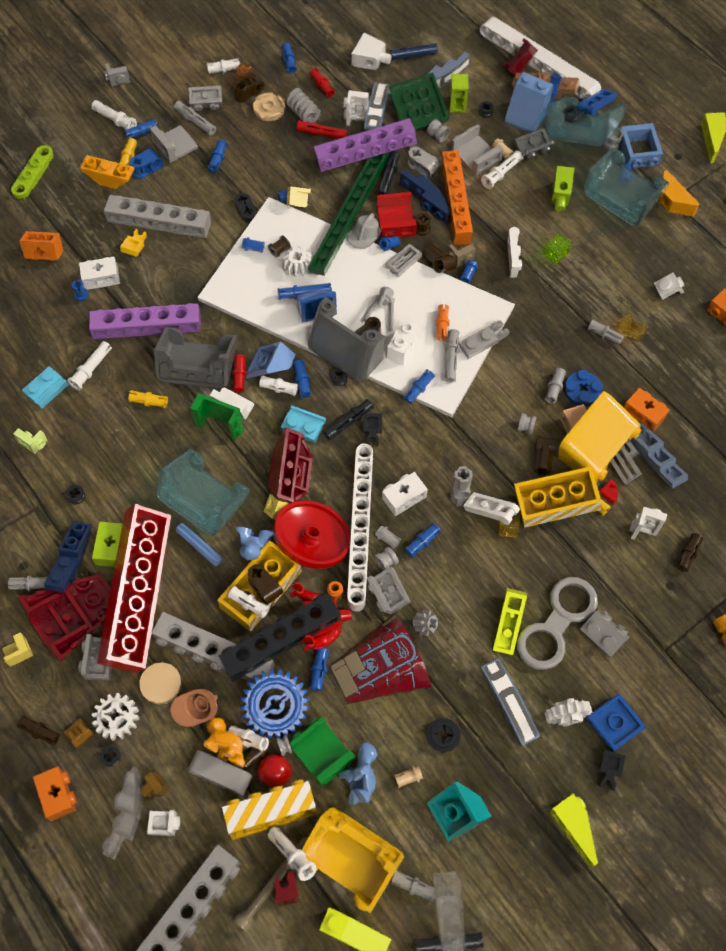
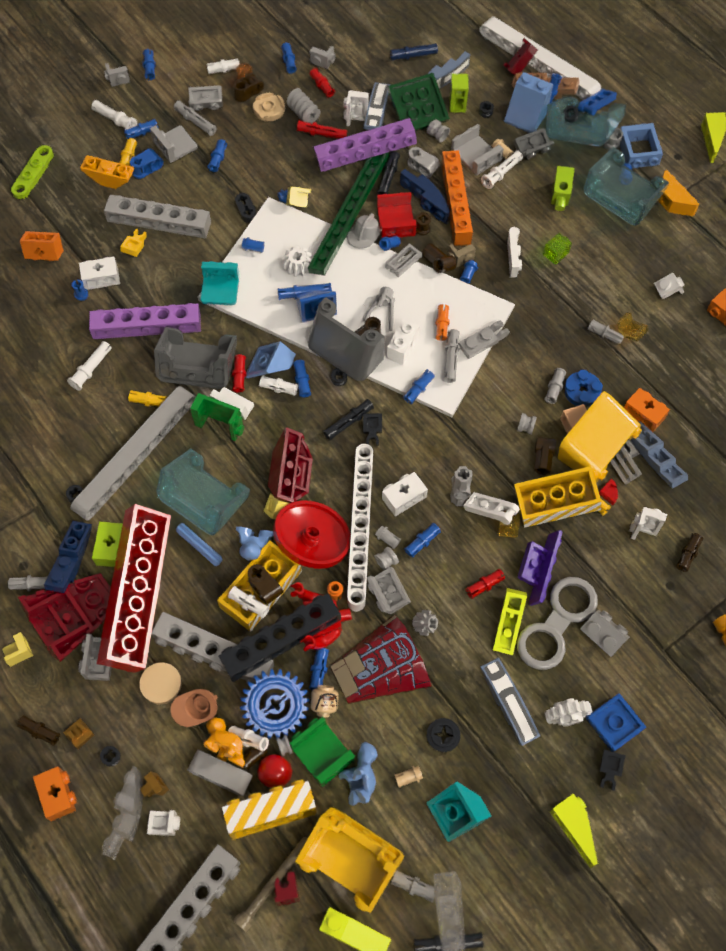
(29, 441): yellowish green bracket -> none
(45, 387): medium azure plate -> none
(114, 725): white gear -> none
(132, 453): none -> light grey beam
(149, 64): none -> blue pin
(220, 283): none -> teal bracket
(279, 246): dark brown bush -> none
(295, 858): white pin -> none
(304, 422): medium azure plate -> none
(321, 57): none -> light grey bracket
(324, 700): none -> tan head
(370, 53): white torso -> none
(485, 583): none -> red pin
(537, 566): none -> dark purple bracket

